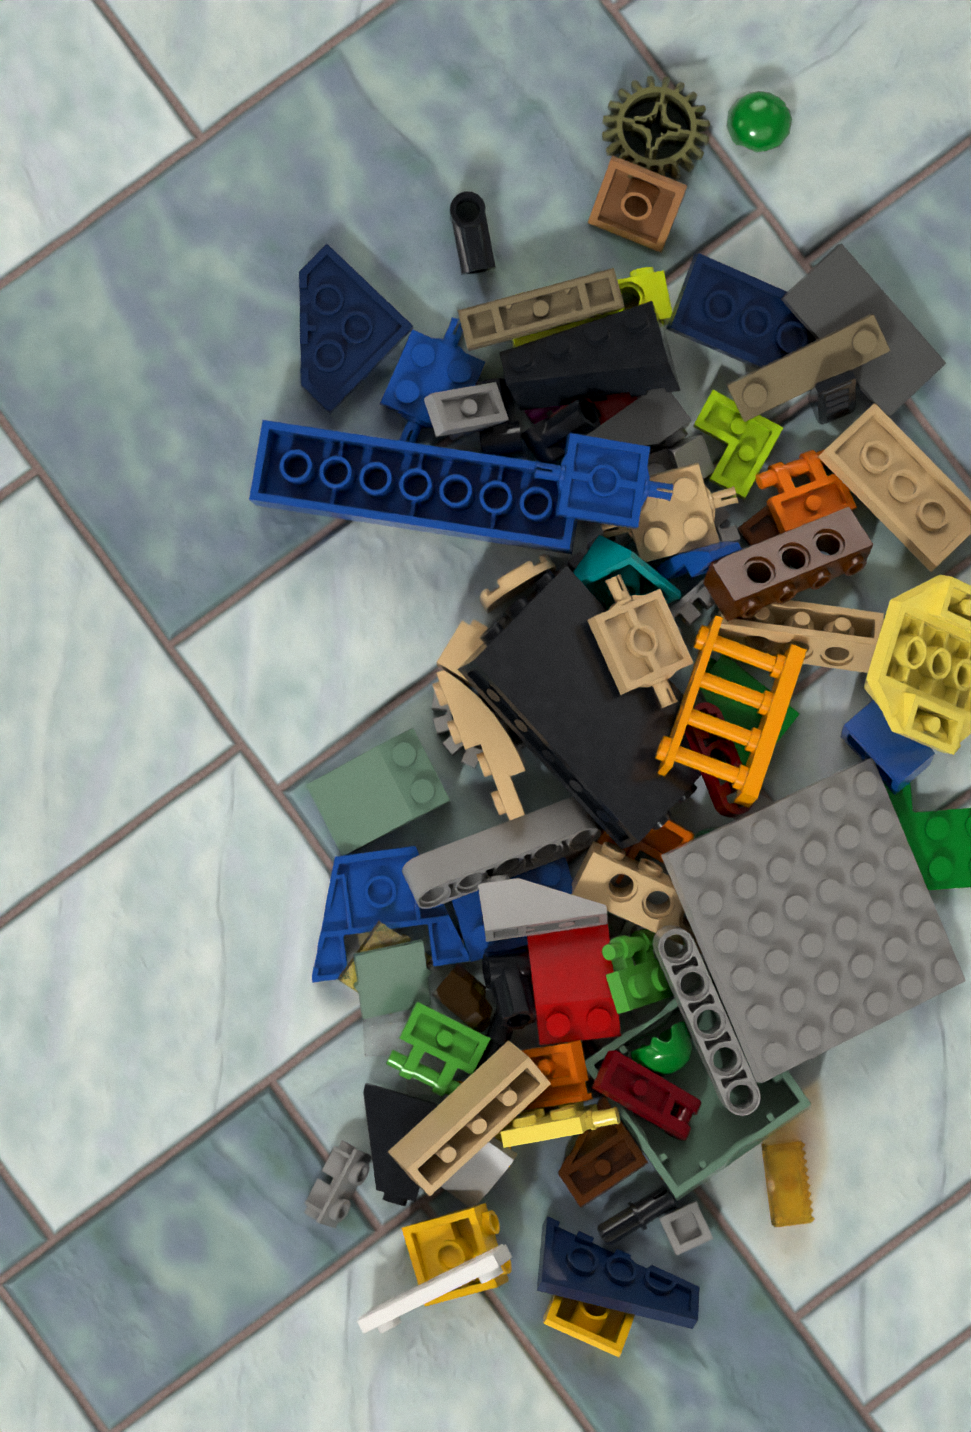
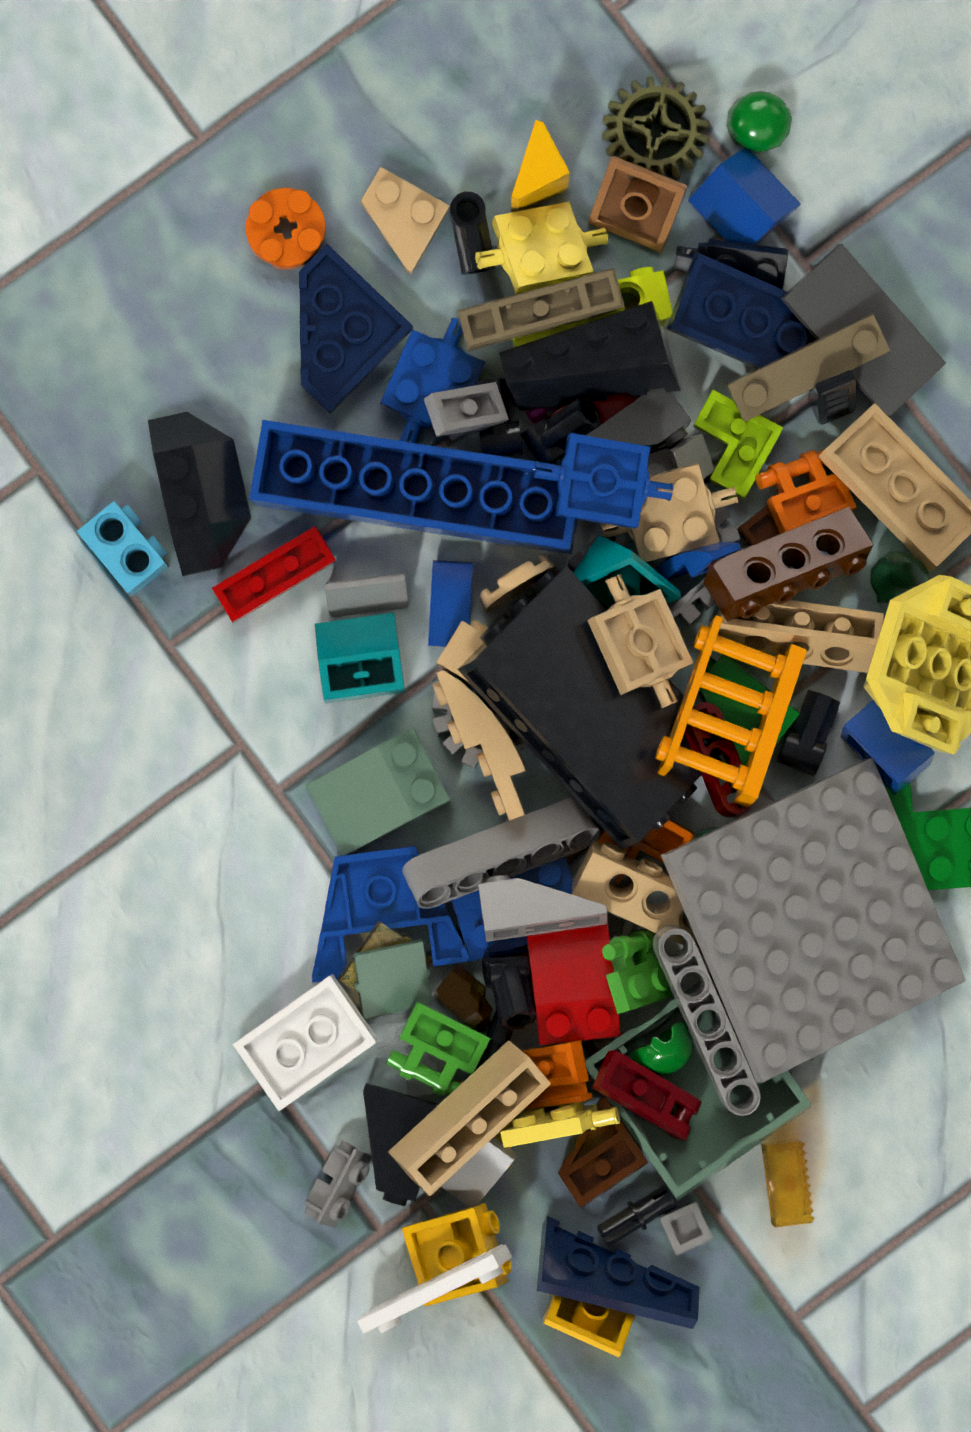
(117, 553): none -> medium azure brick
(199, 490): none -> black wedge
(274, 574): none -> red plate
(305, 239): none -> orange plate
(305, 1042): none -> white plate
(359, 658): none -> teal slope
(366, 595): none -> light grey slope
(404, 216): none -> tan wing
(449, 599): none -> blue slope
(541, 172): none -> yellow slope
(541, 246): none -> light yellow plate
(743, 199): none -> blue slope
(755, 260): none -> black hinge
(806, 742): none -> black piece
(896, 574): none -> clear green hair

